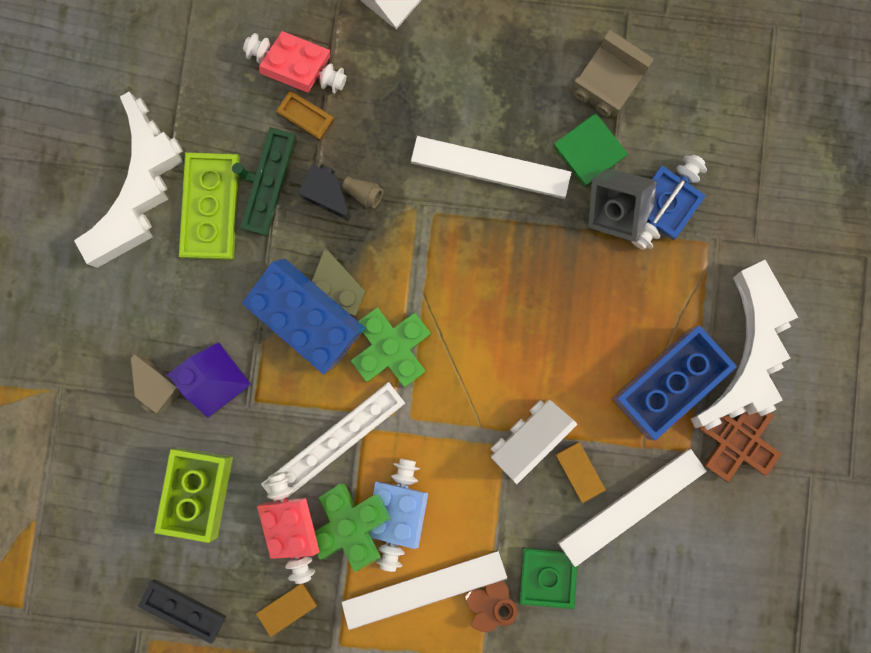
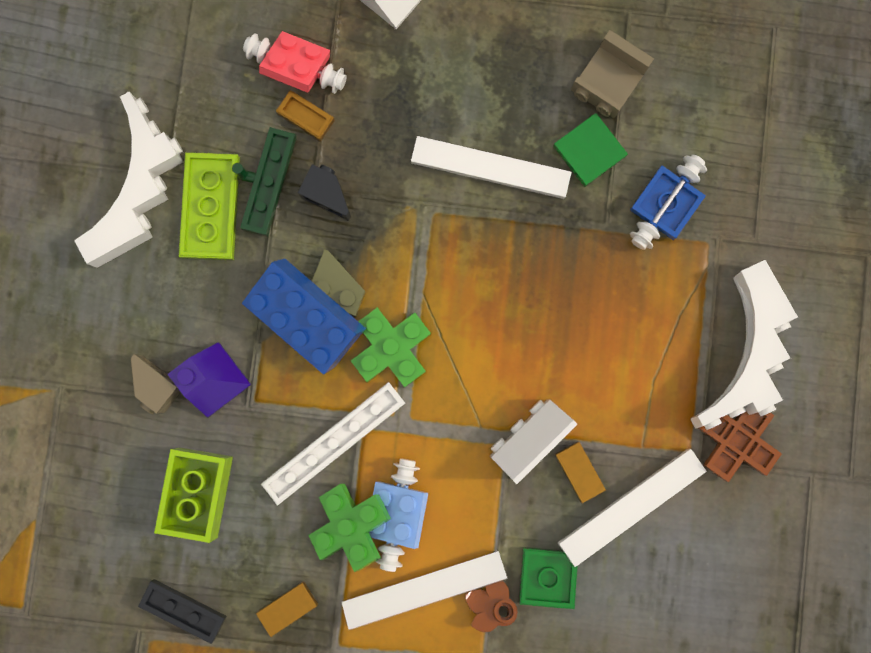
(288, 528): coral plate -> none
(365, 192): dark tan cone -> none
(621, 203): dark grey slope -> none
(674, 382): blue brick -> none

